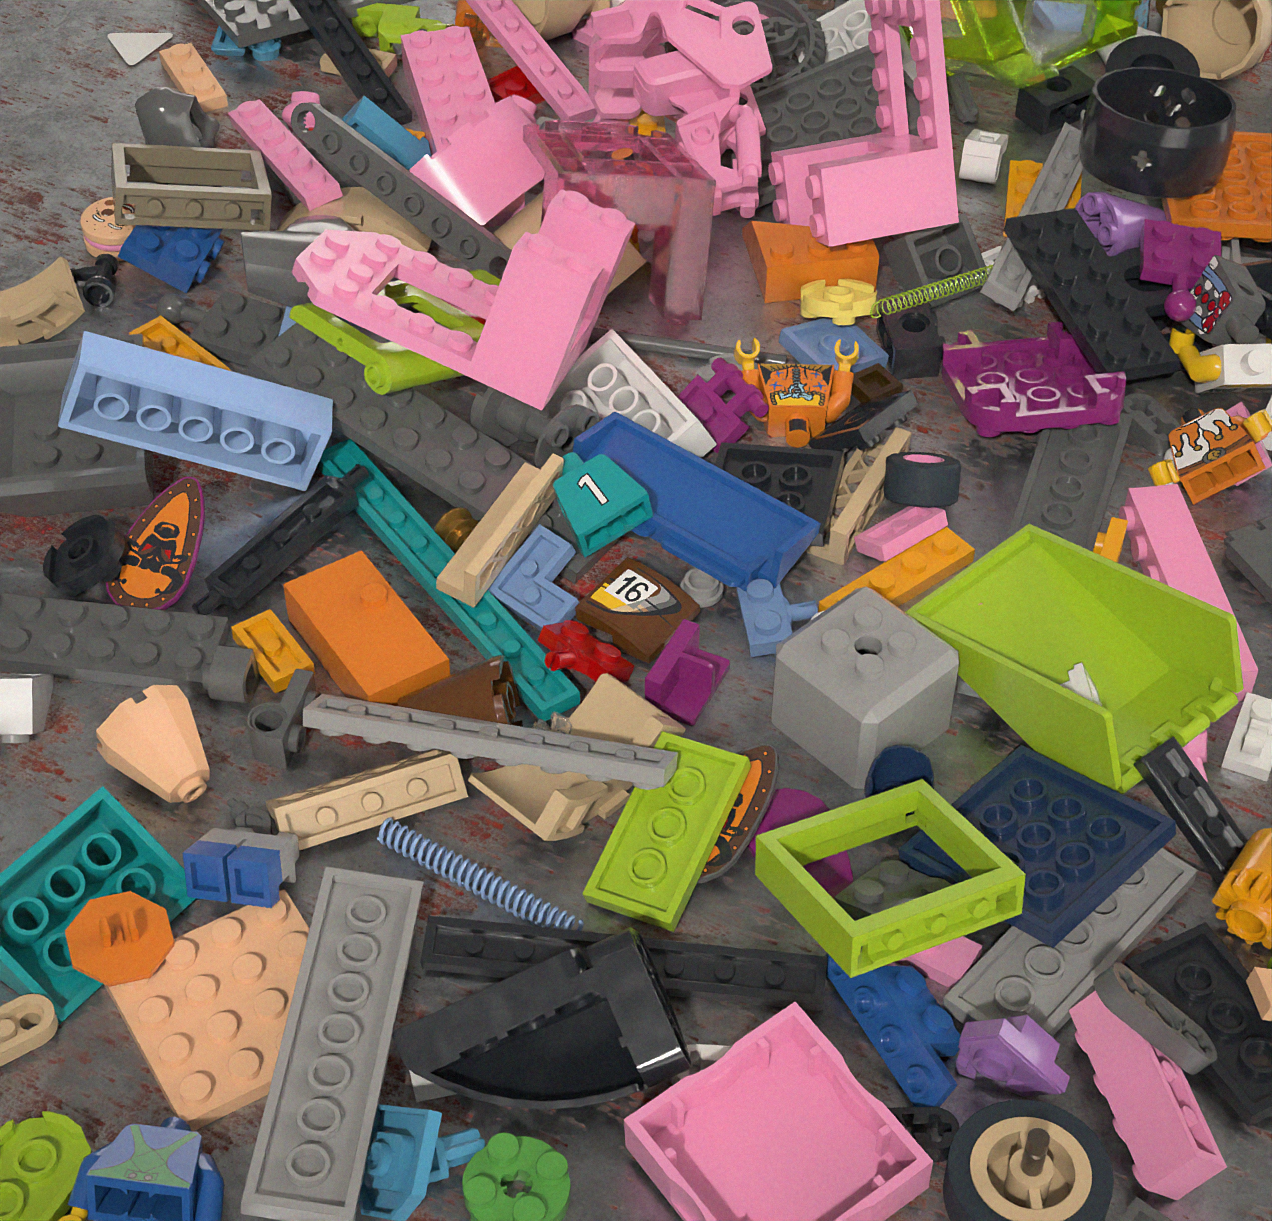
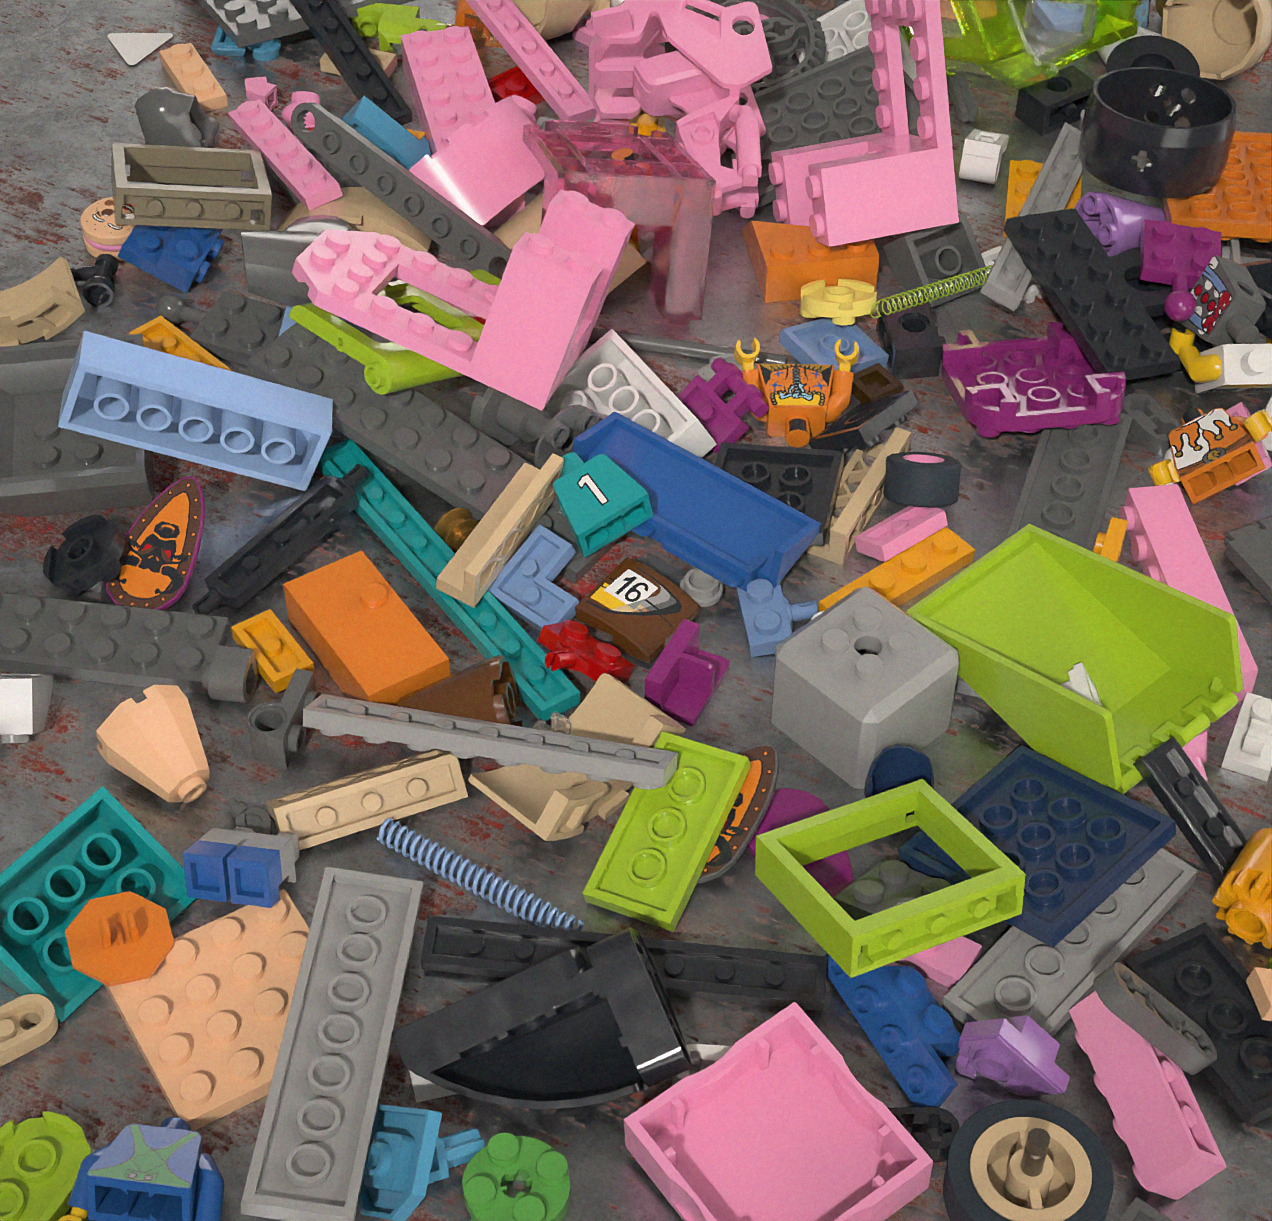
(258, 88): none -> bright pink piece

